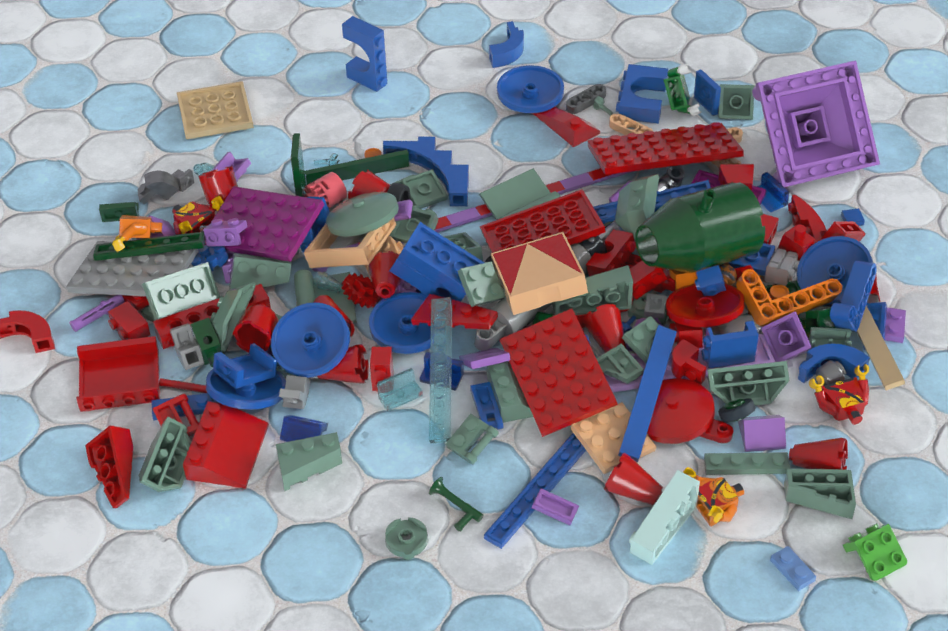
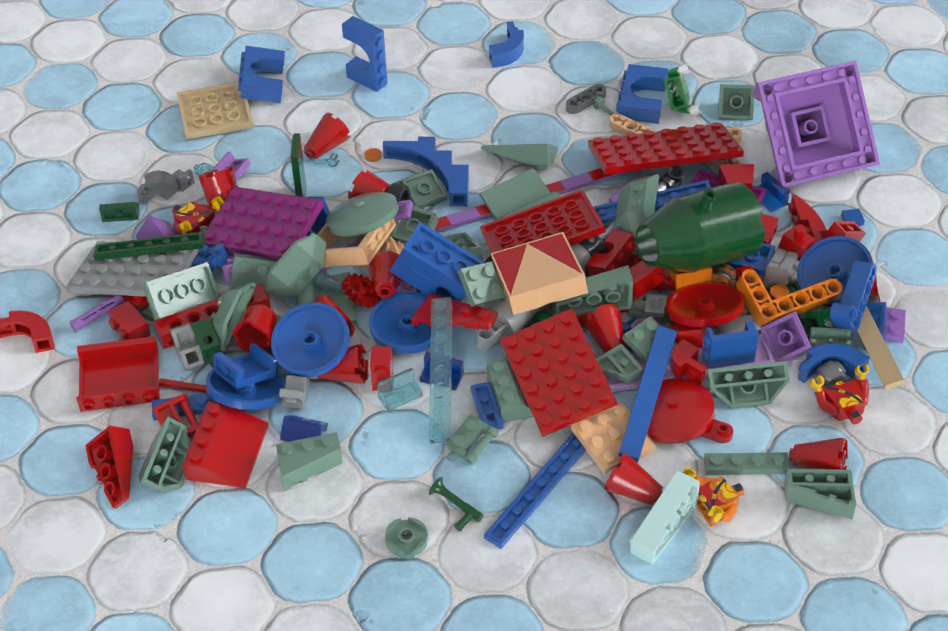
(135, 228): orange torso -> none
(224, 232): medium lavender bracket -> none
(257, 87): none -> blue arch
(296, 267): none -> sand green wedge
(326, 136): none -> red cone
(329, 187): coral gear -> none
(352, 168): dark green tile -> none
(485, 358): medium lavender tile -> none
(530, 89): blue dish -> none
(533, 154): none -> sand green wedge
(555, 506): medium lavender tile -> none
(568, 126): red wedge -> none
(707, 92): blue plate -> none
(710, 281): blue brick -> none
(736, 410): black wheel -> none
(763, 433): medium lavender slope -> none
(793, 568): medium blue plate -> none
(877, 550): bright green bracket -> none

